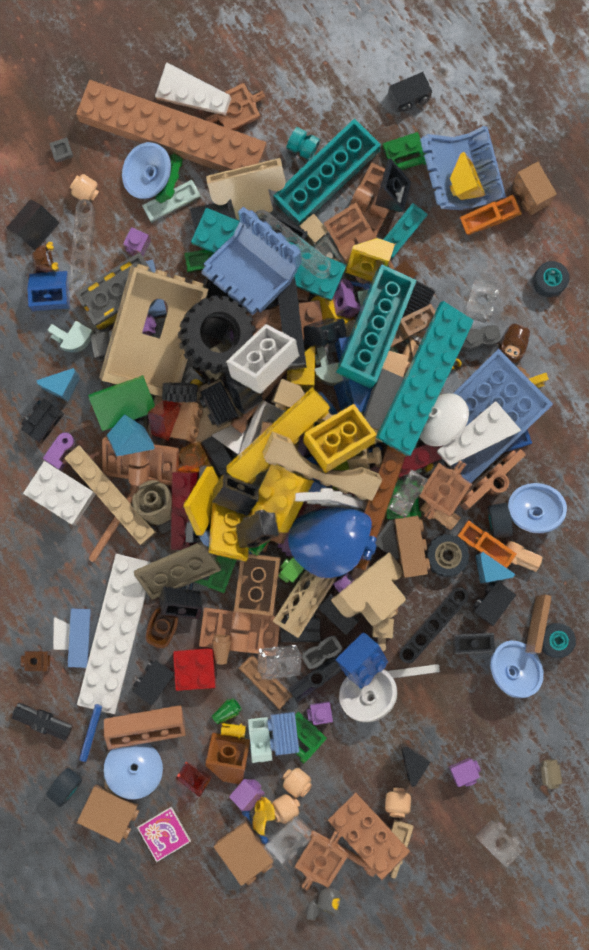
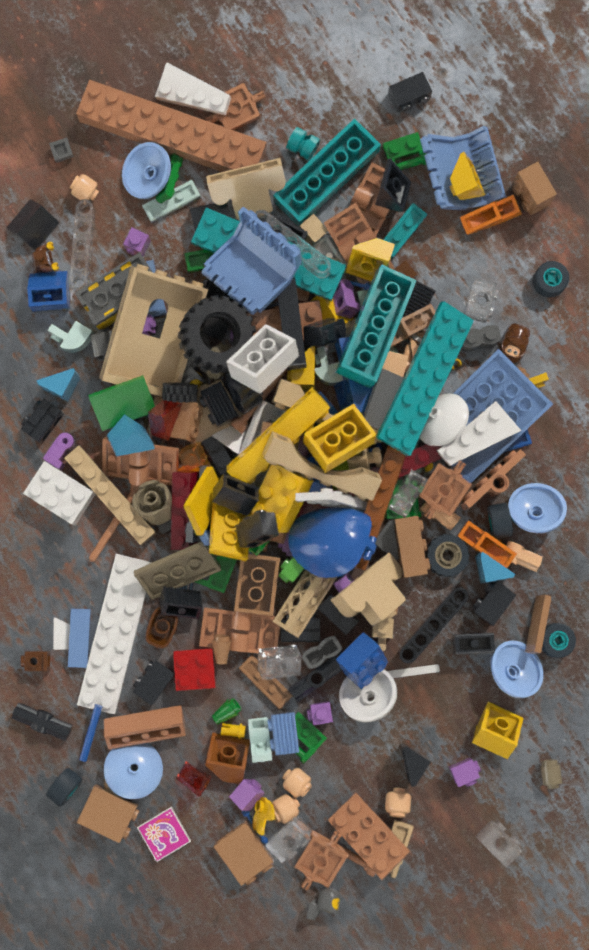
(498, 730): none -> yellow slope

